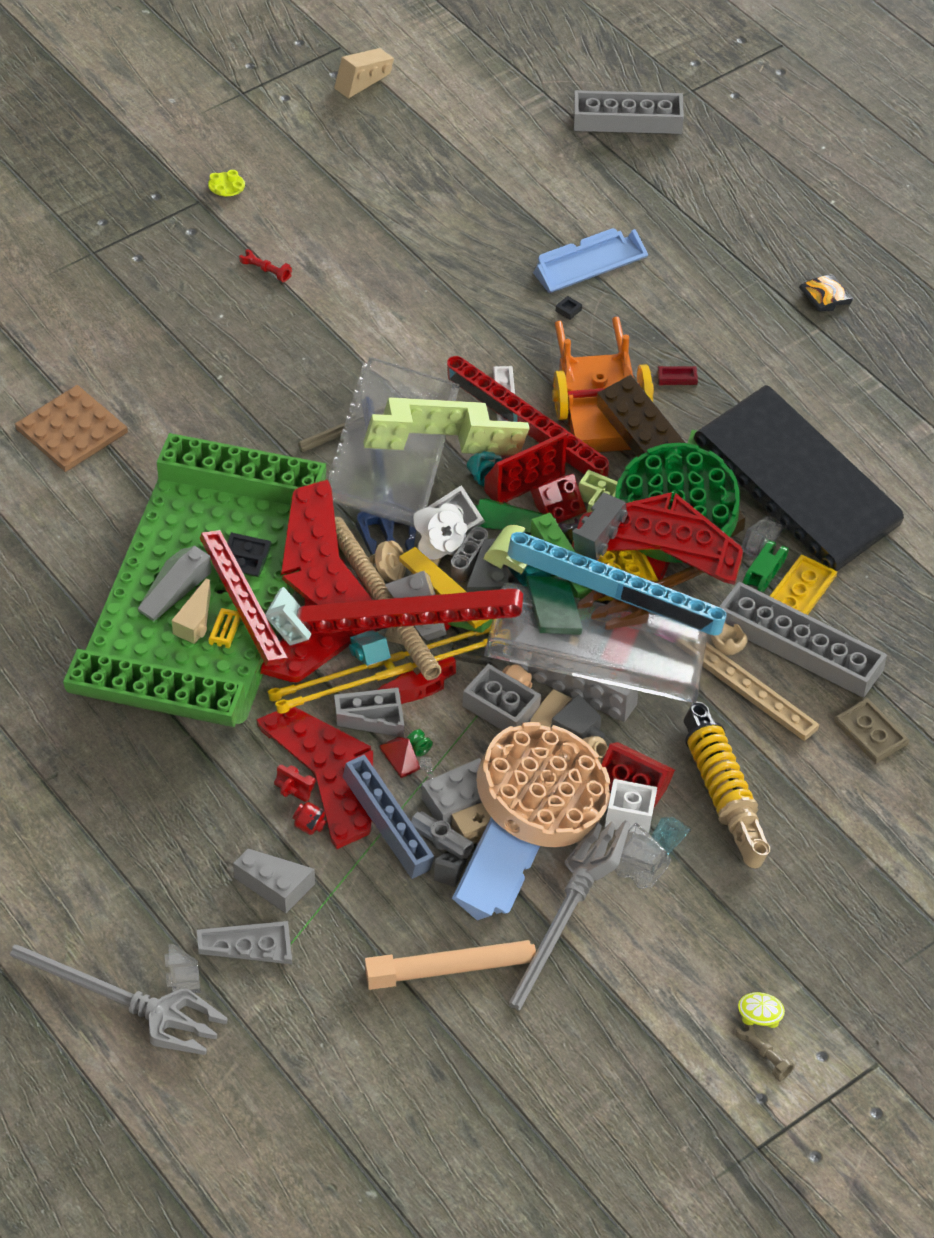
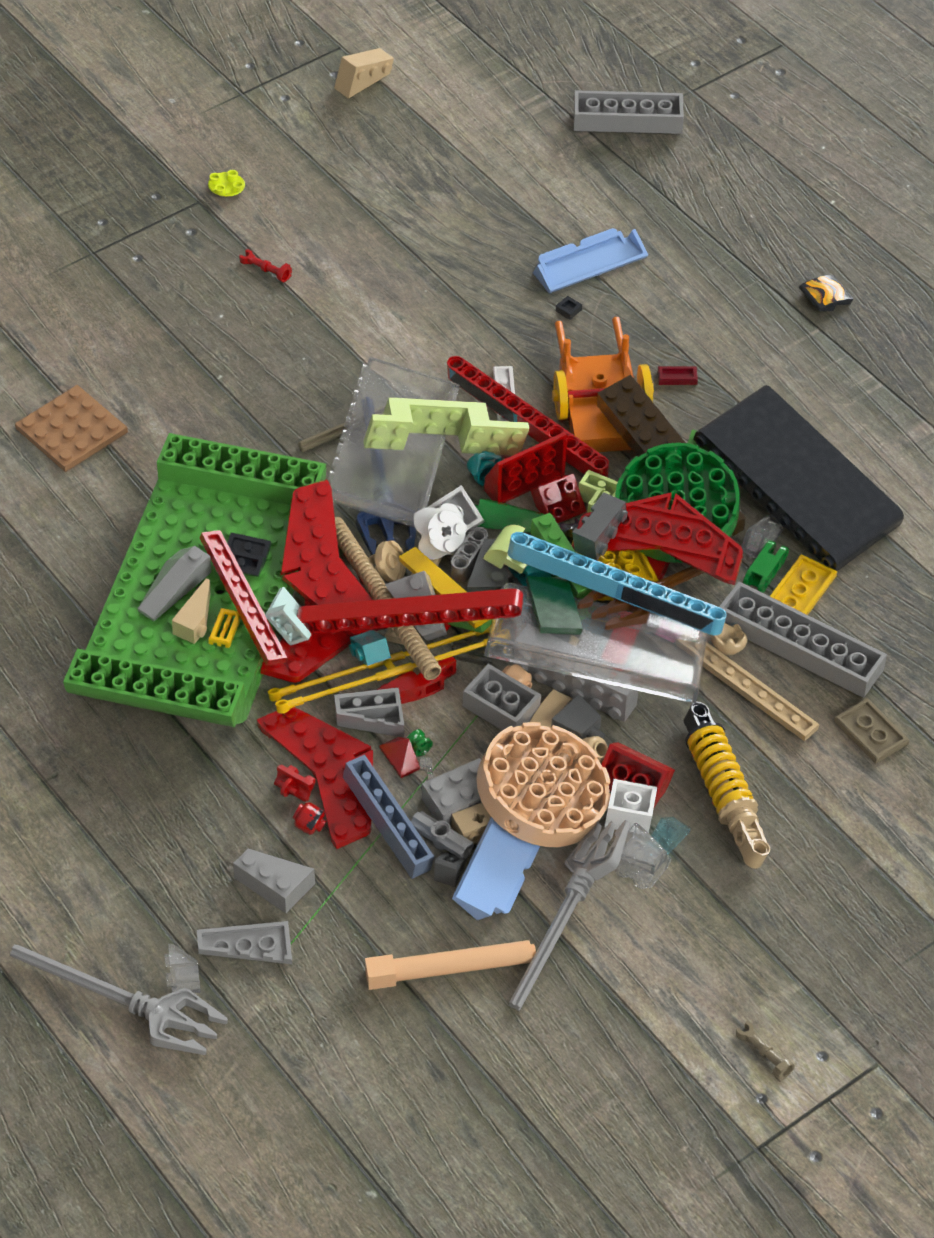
(761, 1009): dish -> none

